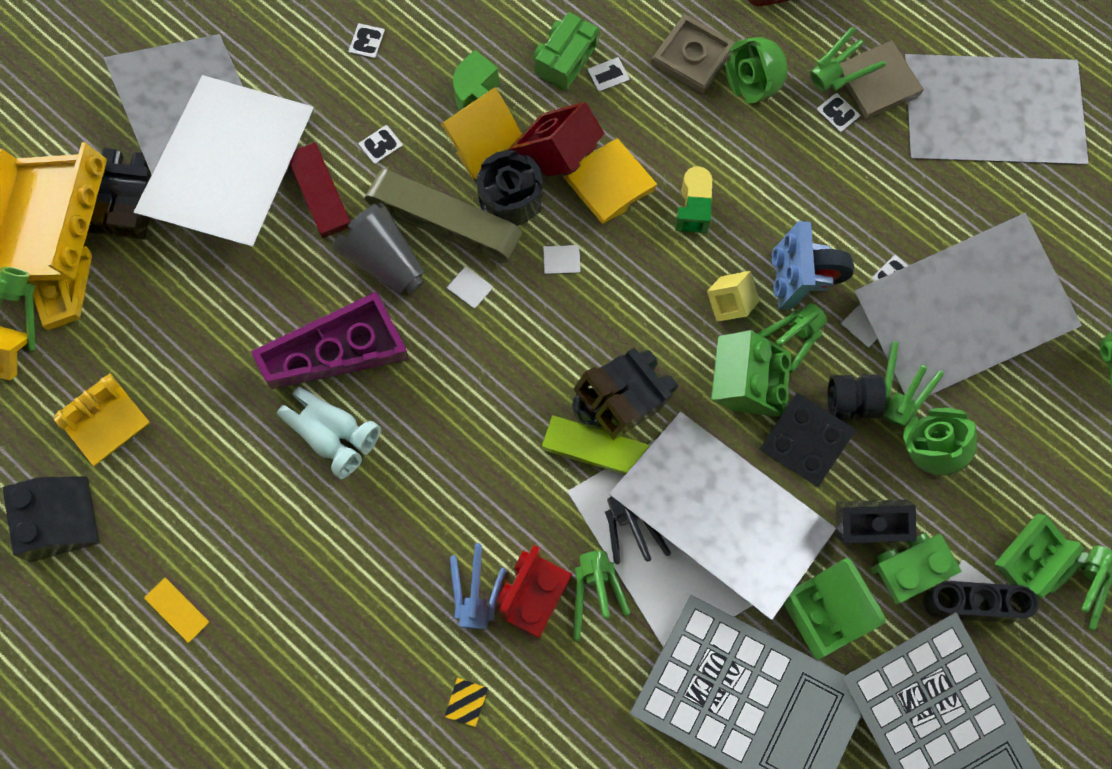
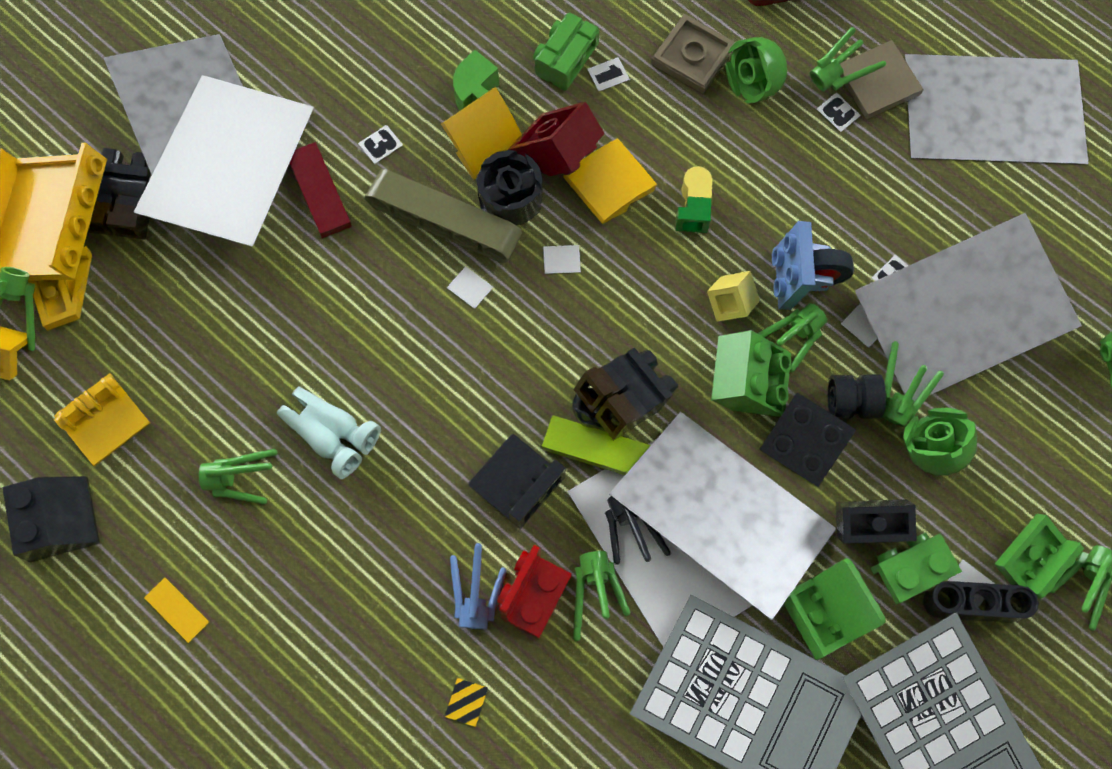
(221, 472): none -> bright green plant
(333, 345): magenta wedge -> none
(366, 40): sticker -> none
(381, 250): dark grey cone -> none
(517, 480): none -> black bracket

